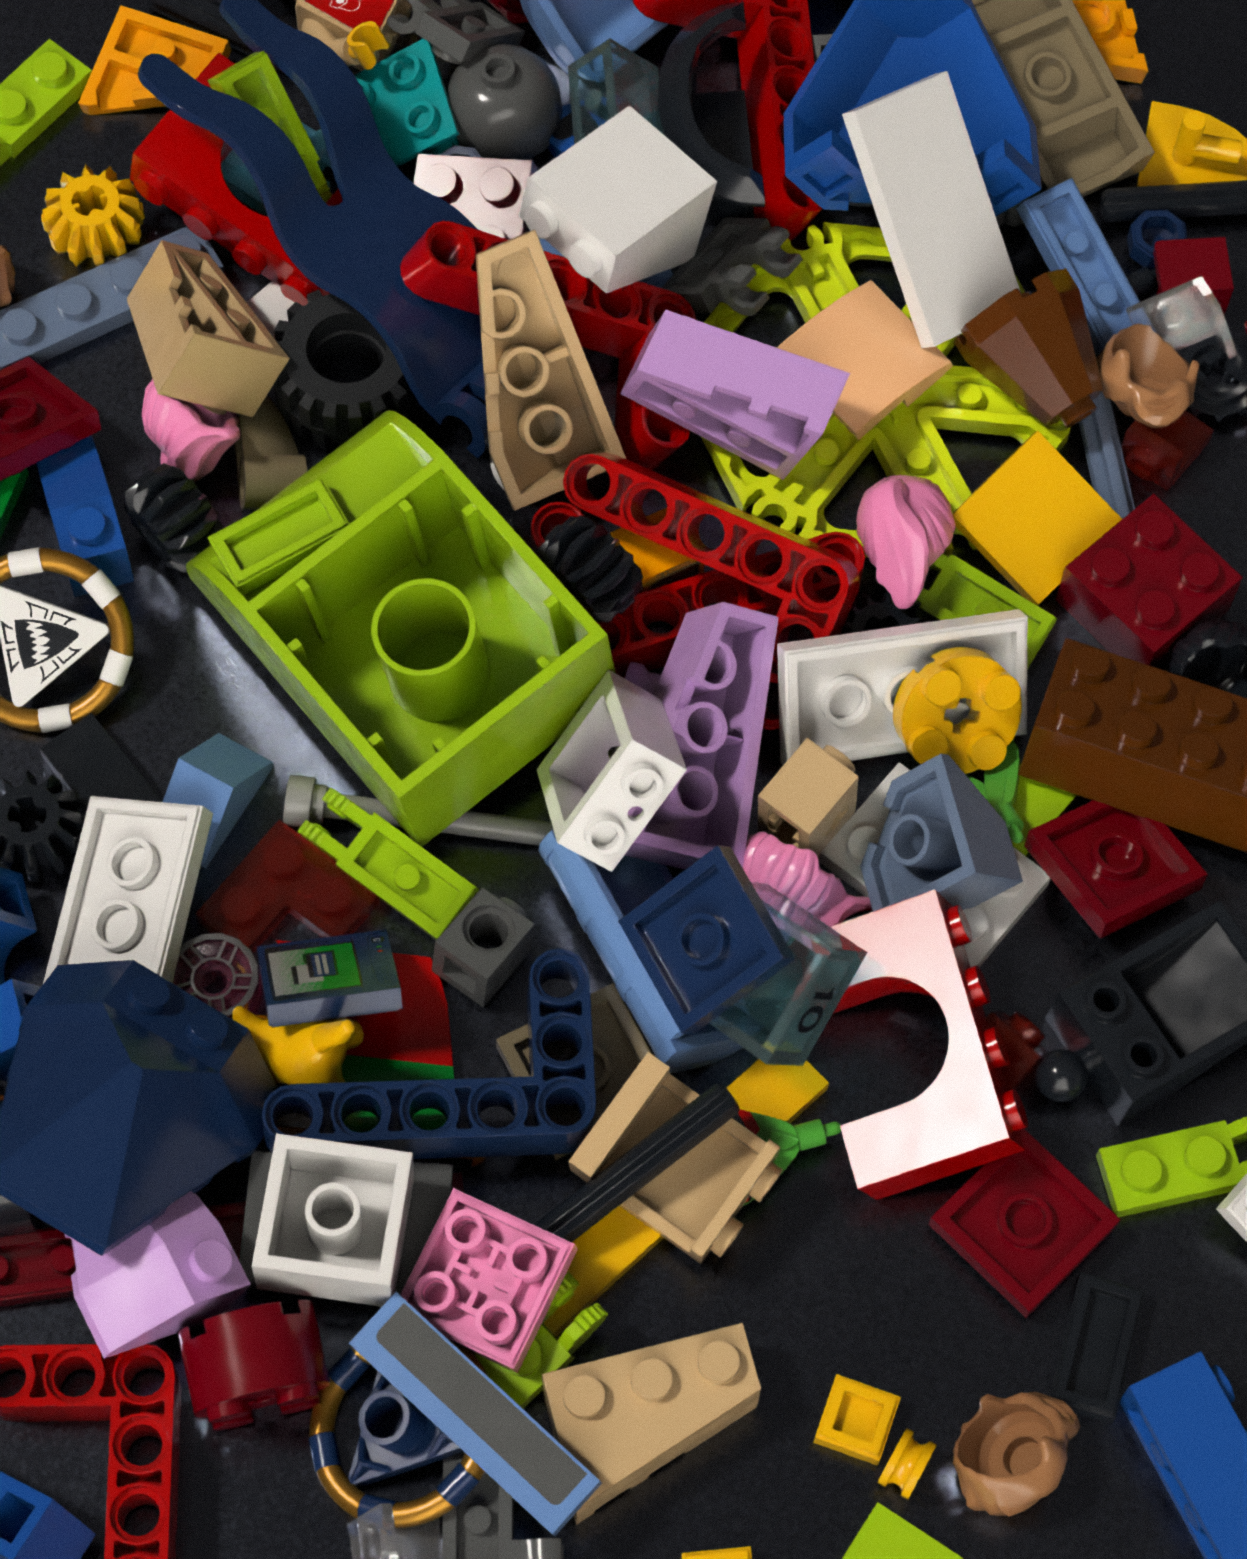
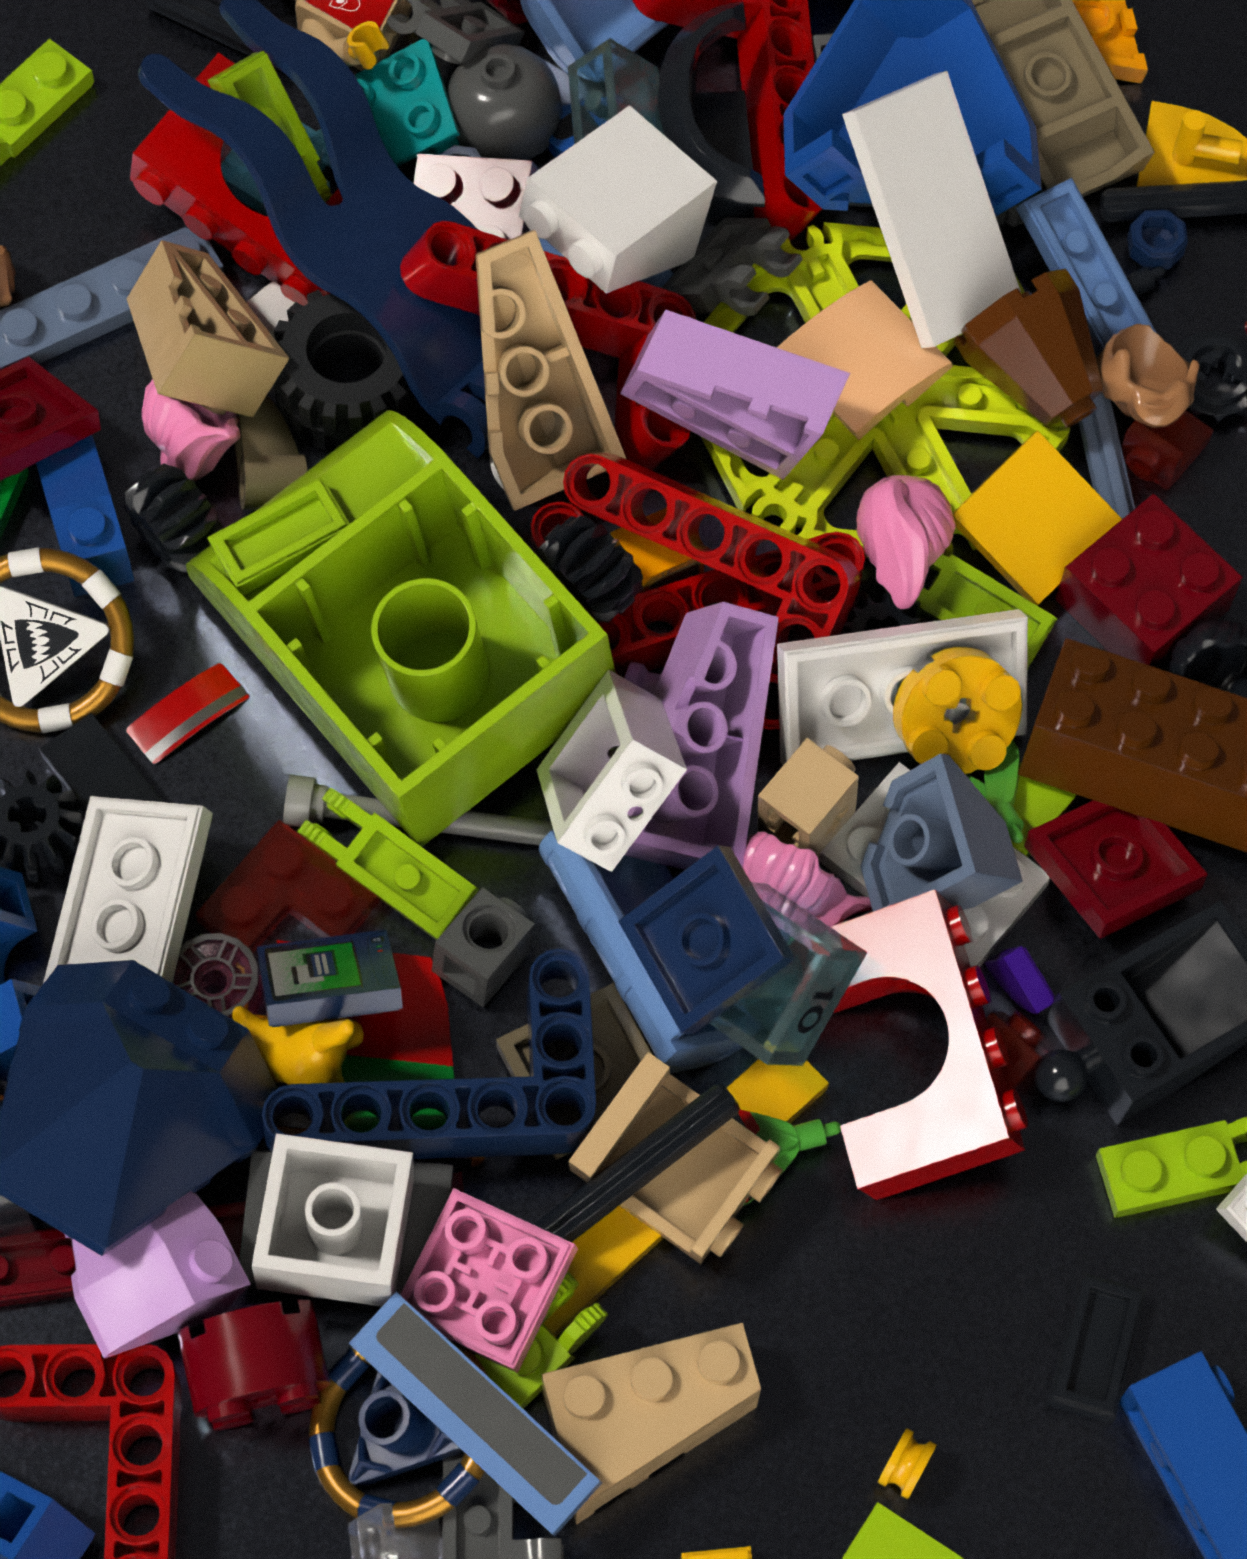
(92, 216): yellow gear -> none
(132, 37): light orange wing -> none
(186, 712): none -> red sticker
(220, 778): medium blue slope -> none
(857, 1419): yellow tile -> none
(1013, 1451): medium nougat hair -> none
(1021, 979): none -> dark purple tile
(1024, 1224): dark red plate -> none
(1185, 316): clear bracket -> none
(1188, 259): dark red panel -> none

